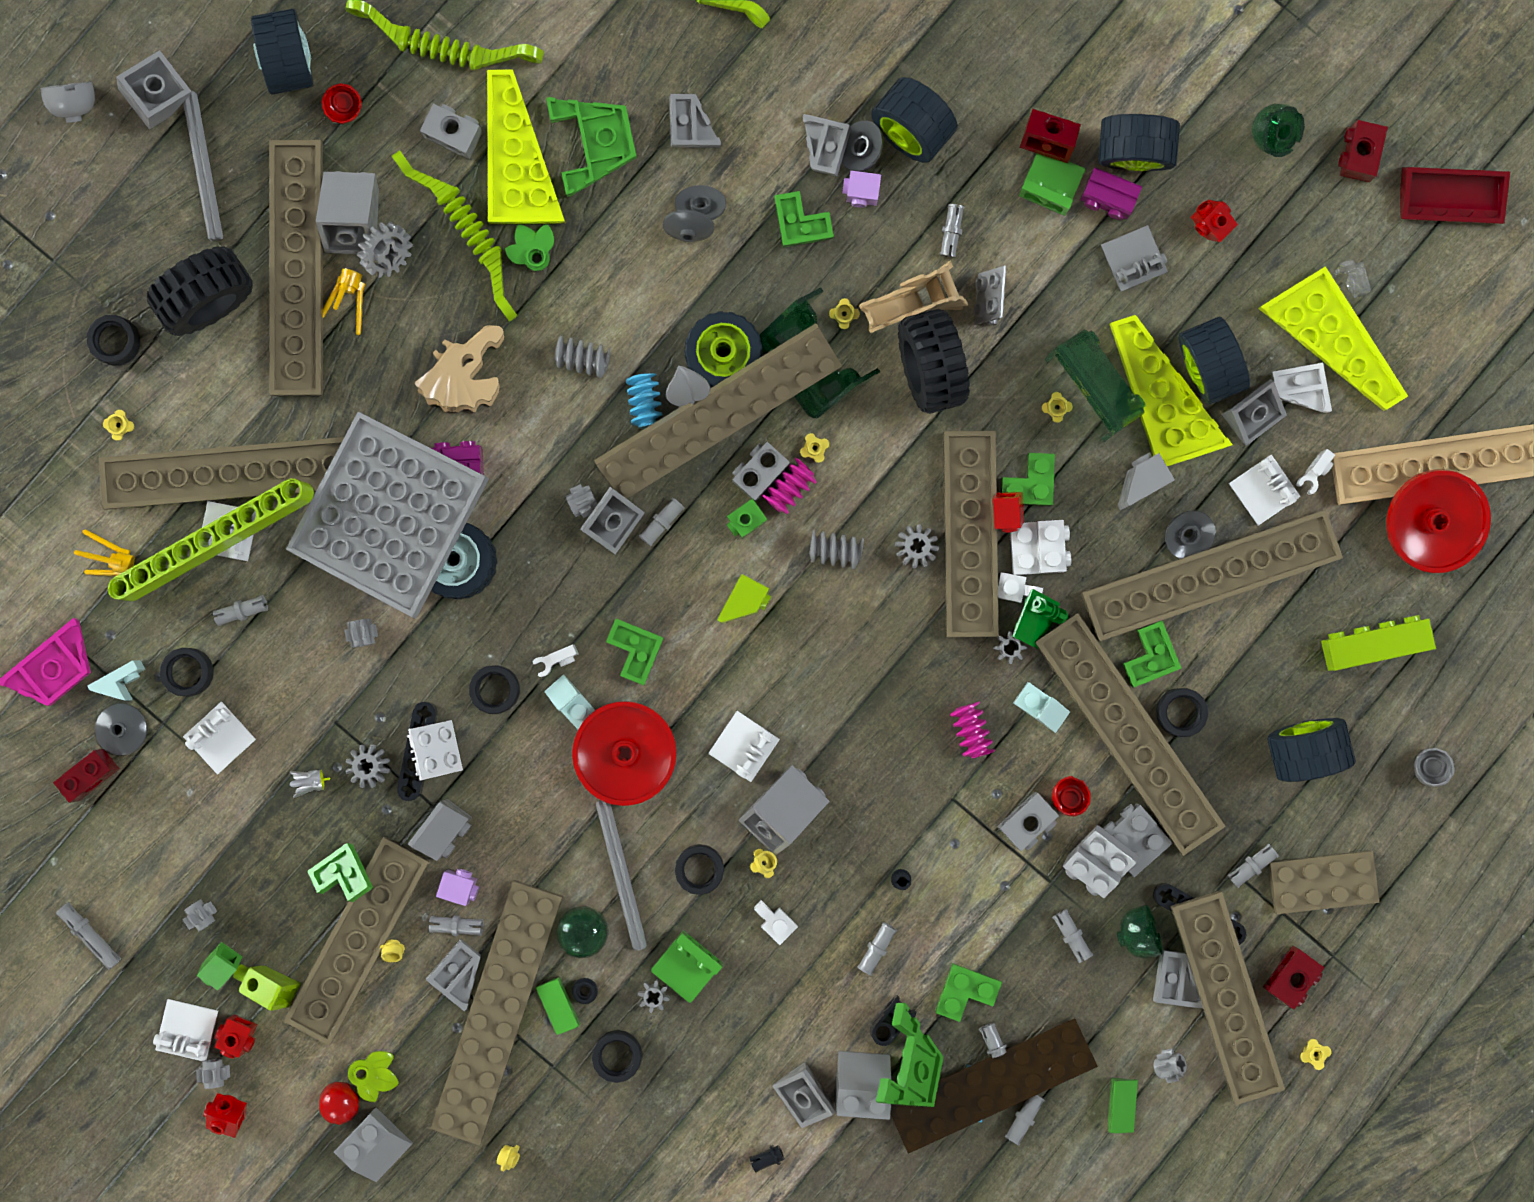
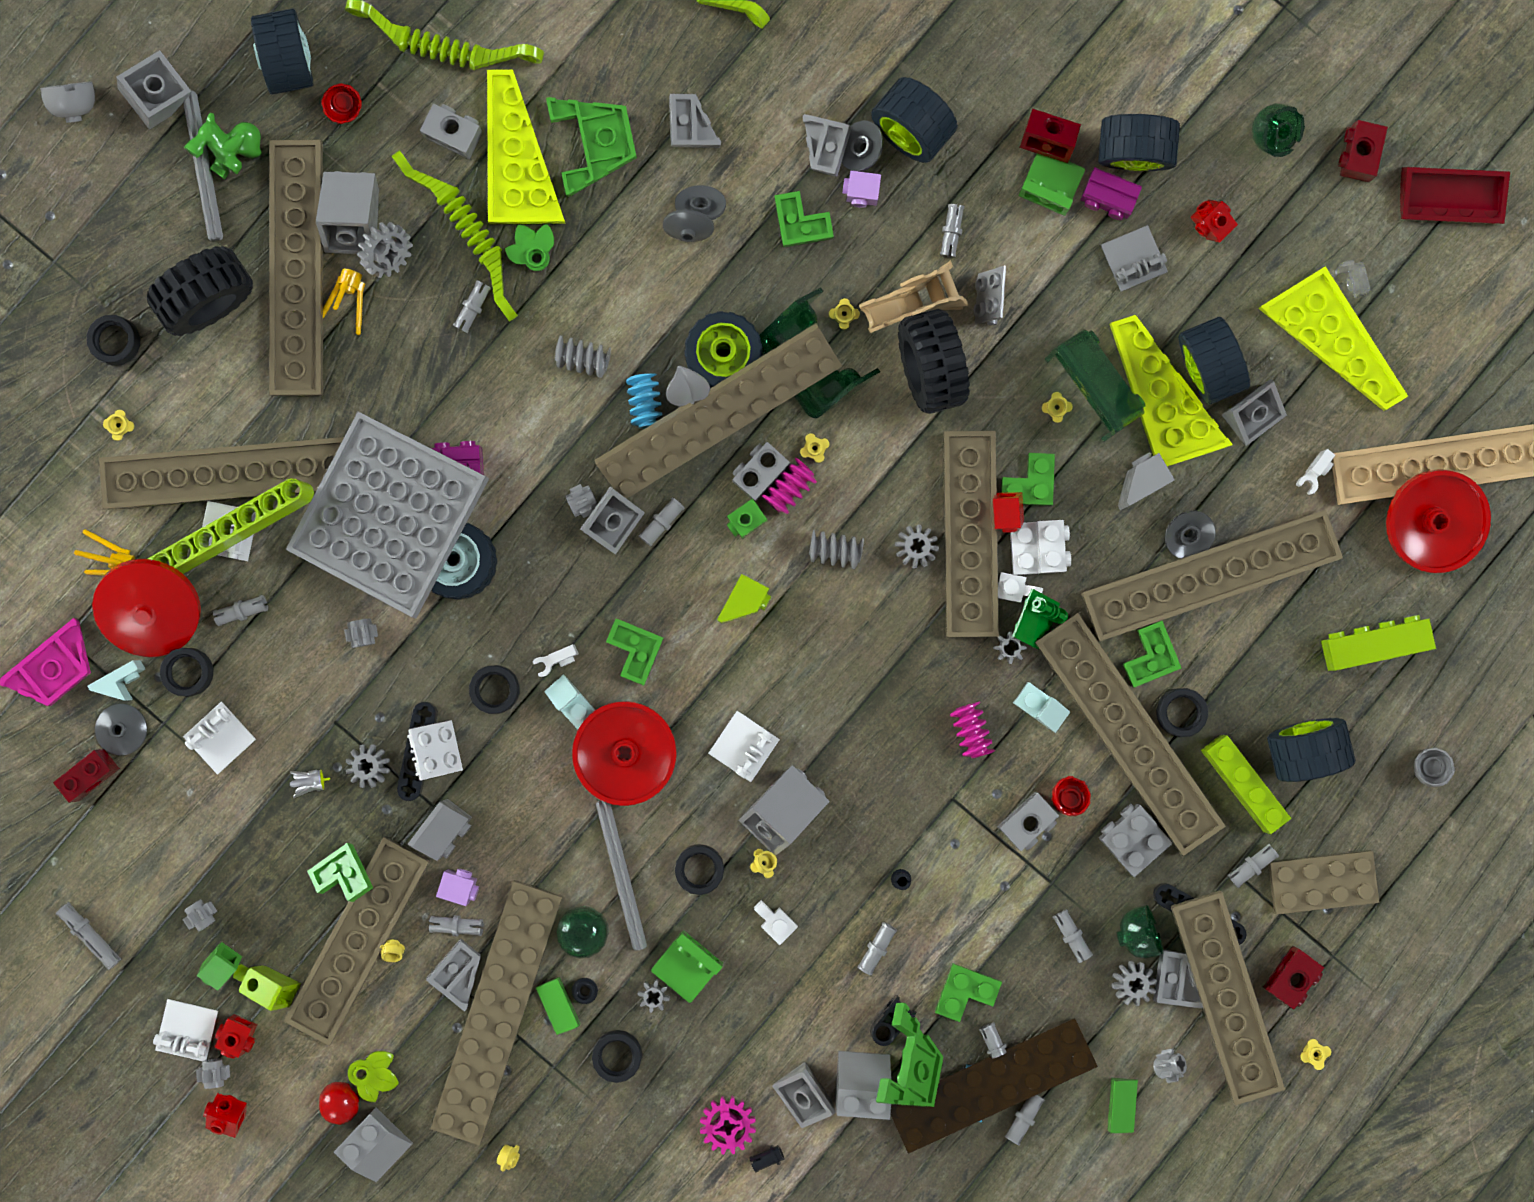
(146, 607): none -> red dish
(242, 140): none -> bright green animal
(452, 384): tan animal -> none
(472, 306): none -> light grey pin
(738, 1123): none -> dark pink gear
(1099, 862): light grey plate -> none
(1136, 992): none -> light grey gear
(1245, 784): none -> lime brick
(1264, 490): white hinge -> none
(1304, 387): white wing -> none

